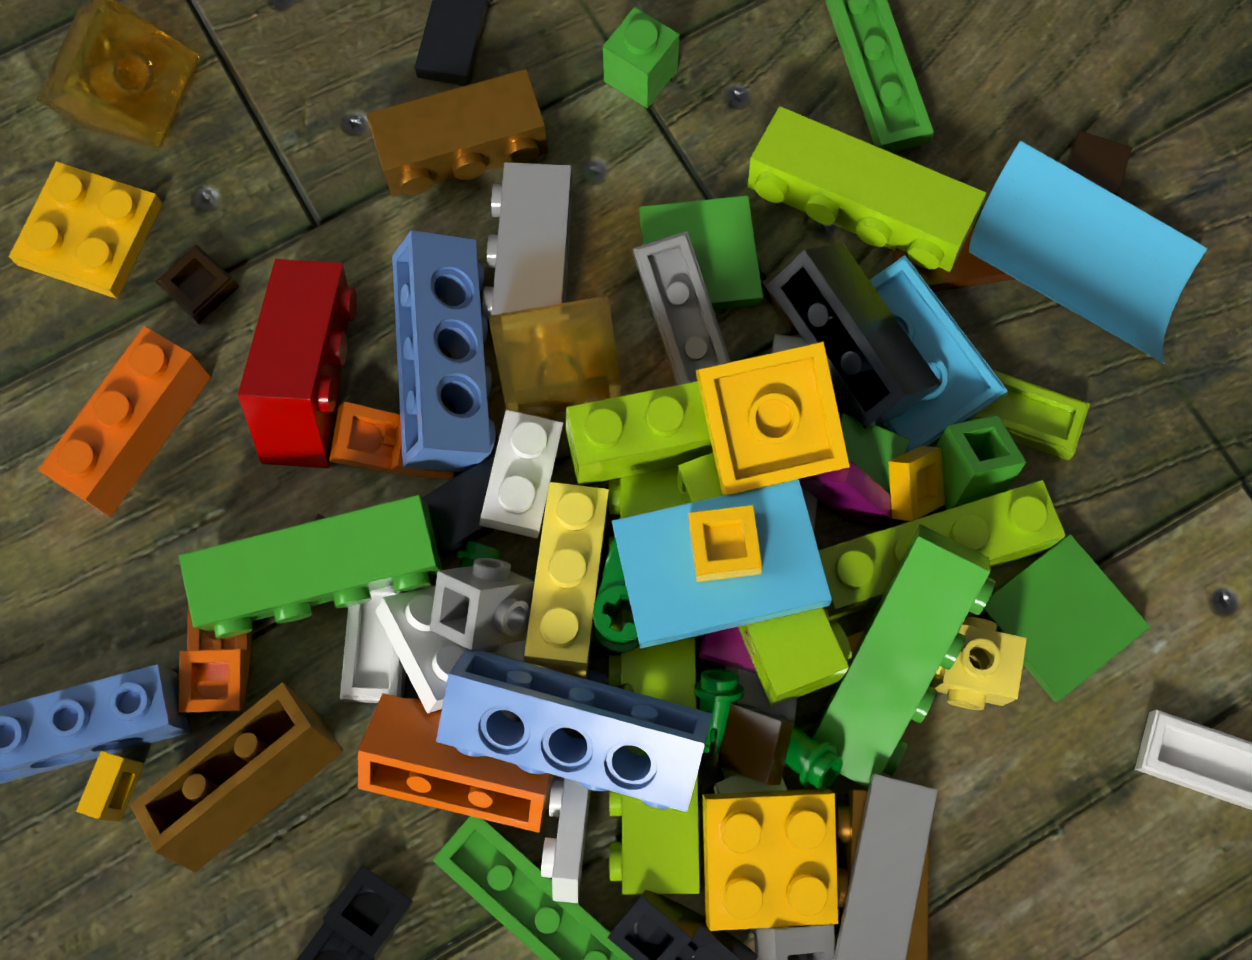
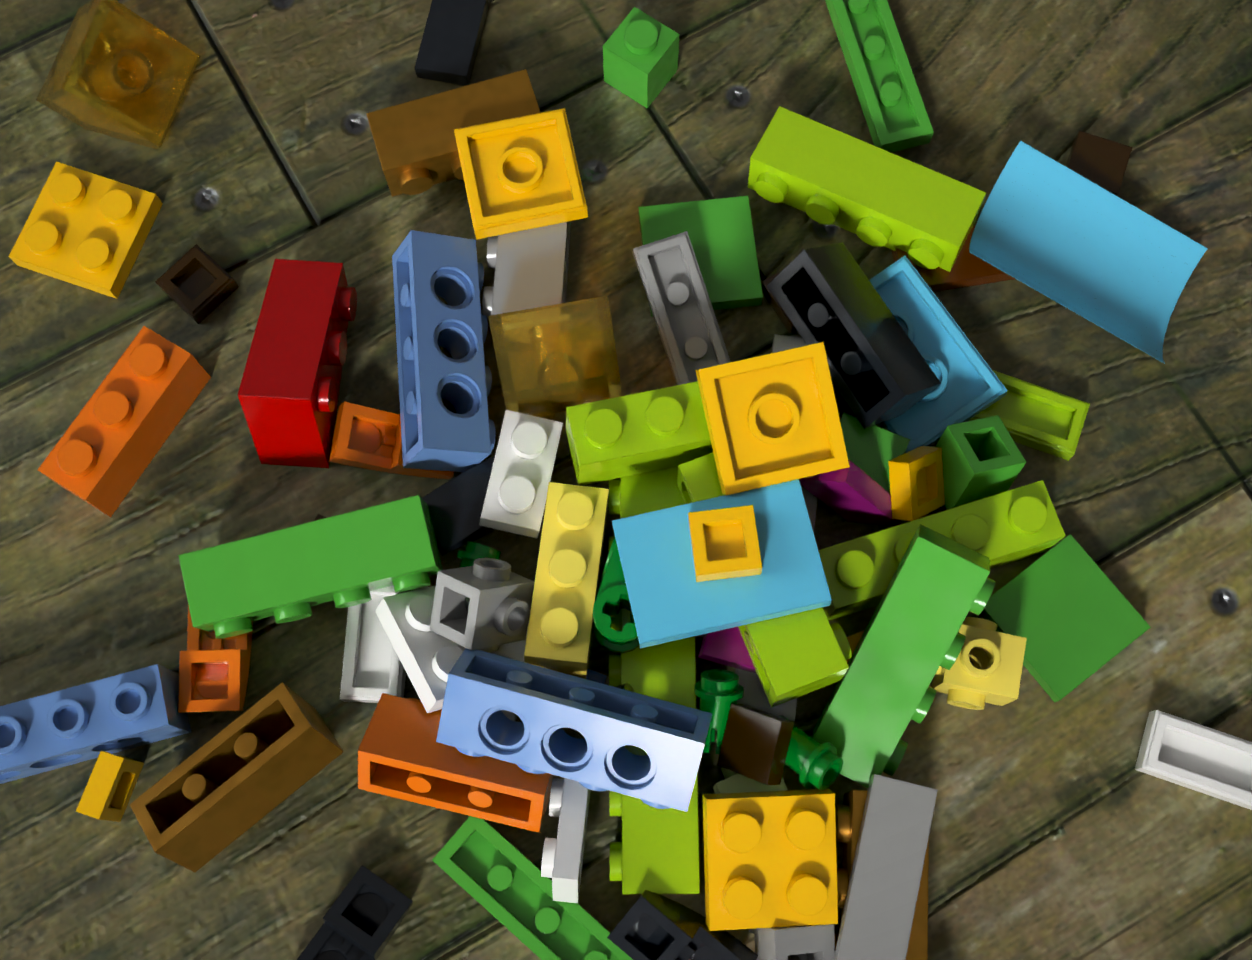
(520, 173): none -> yellow tile

